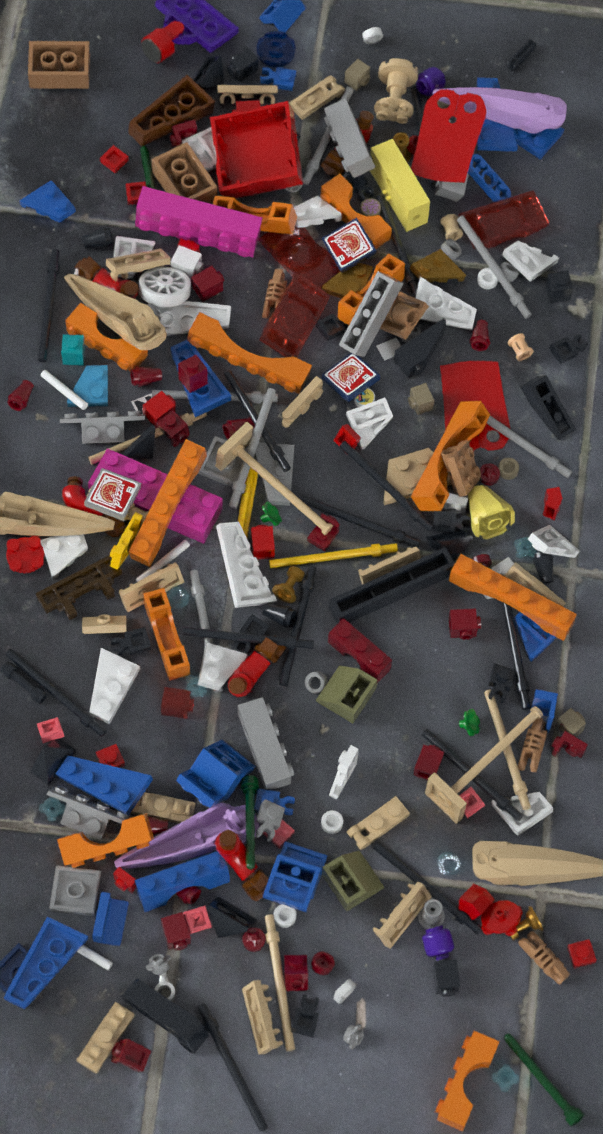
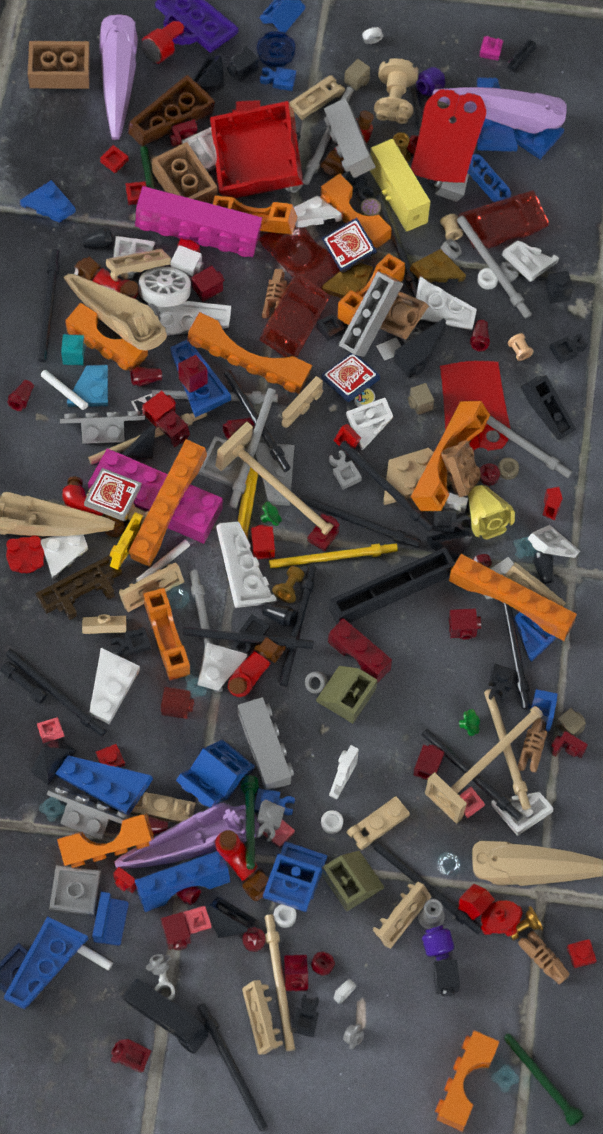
(105, 1037): tan plate -> none
(118, 67): none -> lavender piece
(247, 91): tan plate -> none
(345, 472): none -> light grey plate
(389, 564): tan plate -> none
(491, 48): none -> dark pink tile

